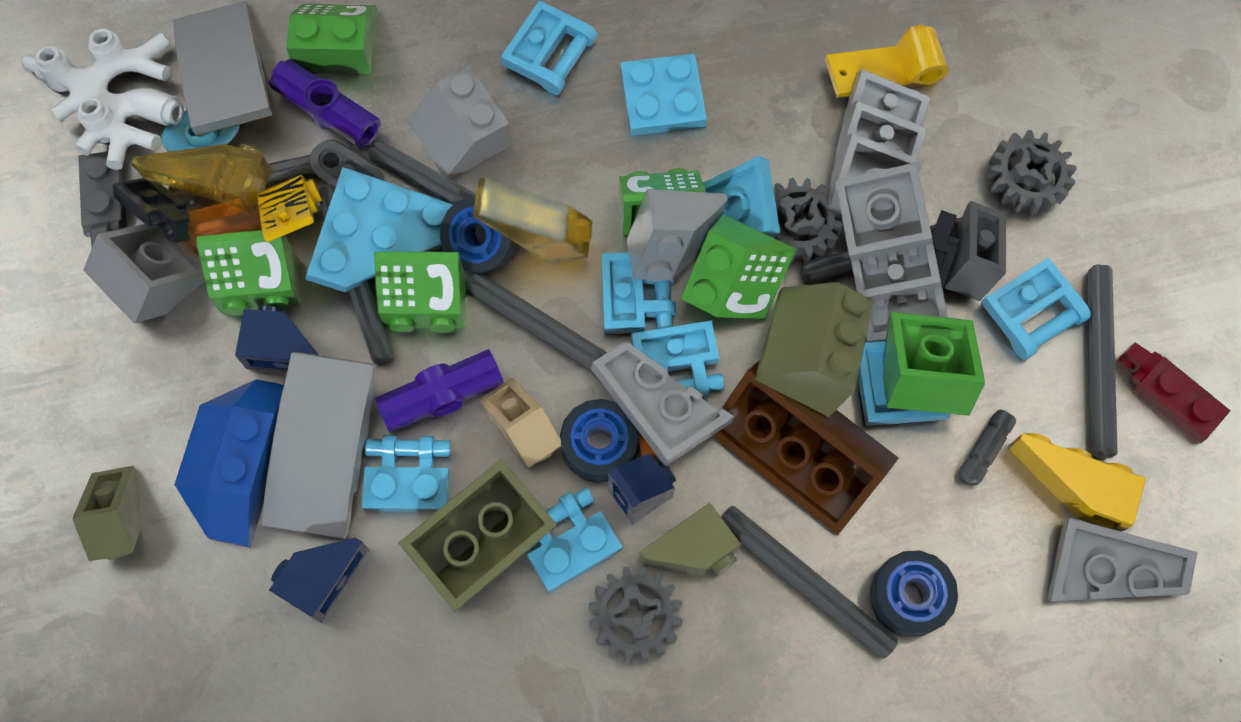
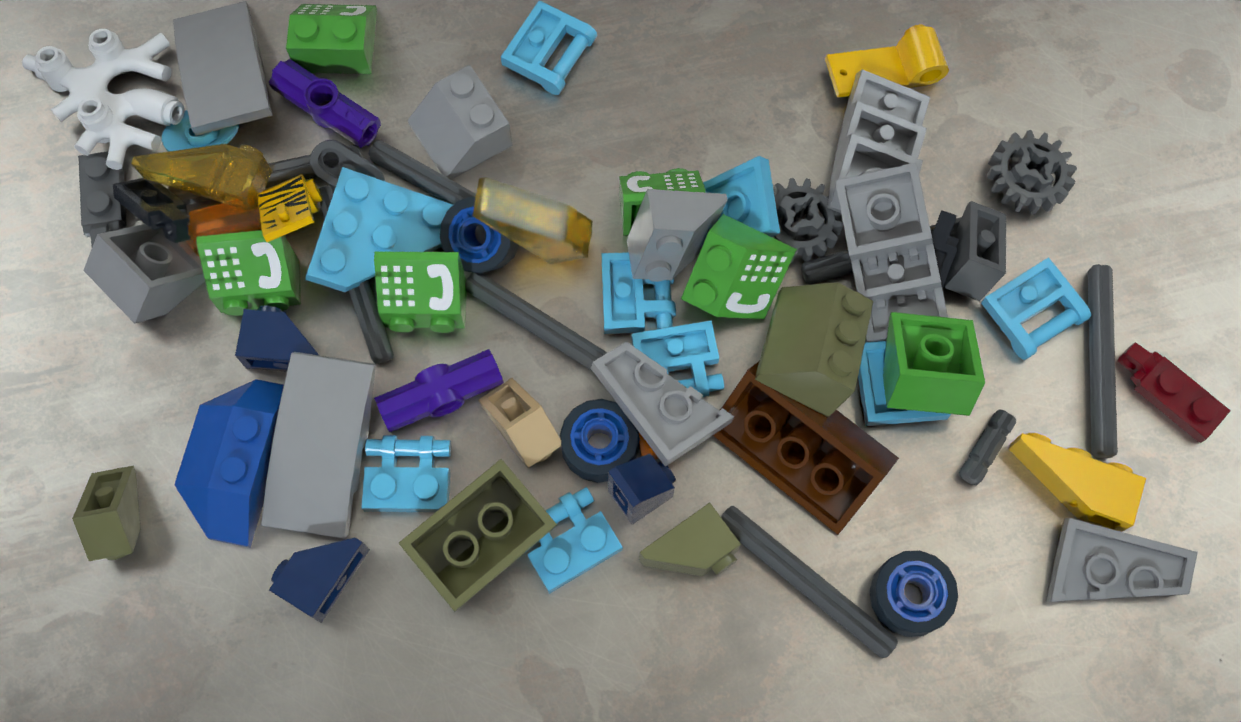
(631, 596): dark grey gear -> none
(663, 94): medium azure plate -> none

